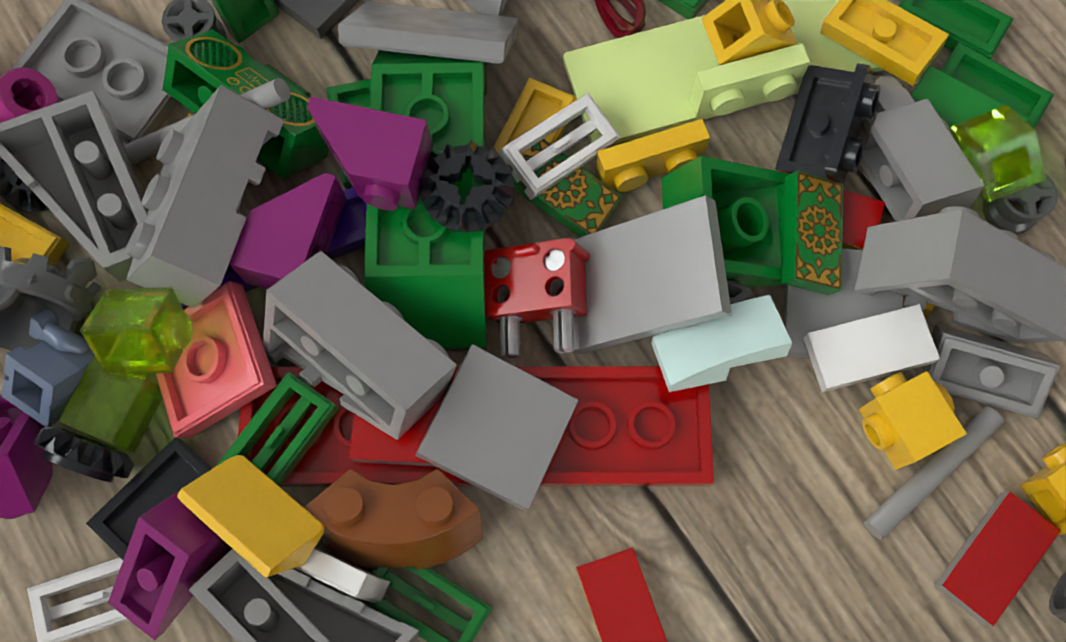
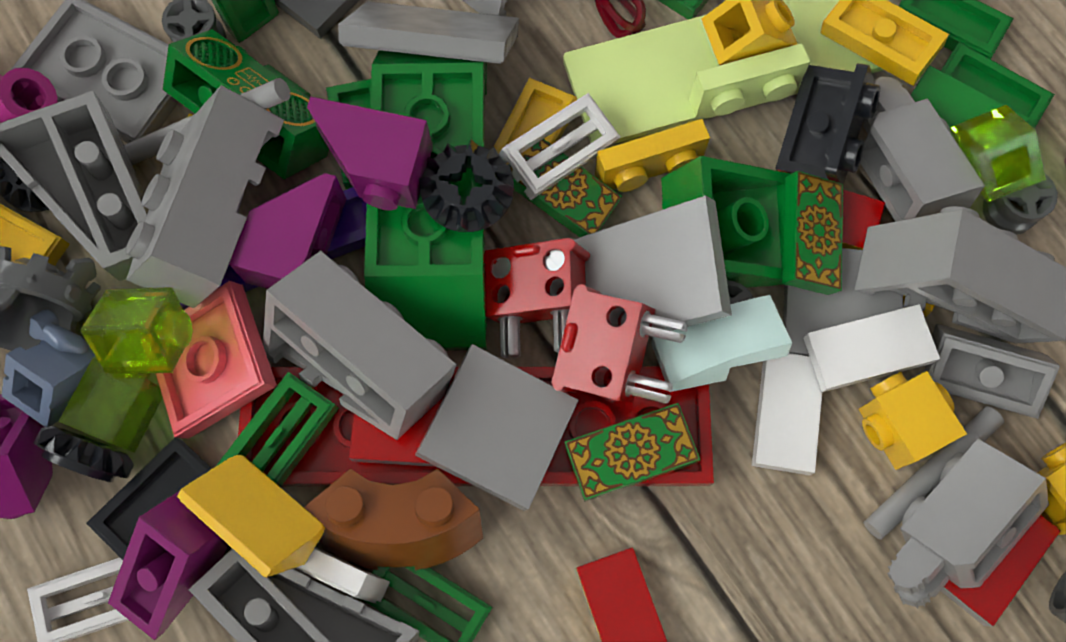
(599, 345): none -> piece
(631, 452): none -> tile
(788, 416): none -> white tile
(966, 523): none -> light grey hinge

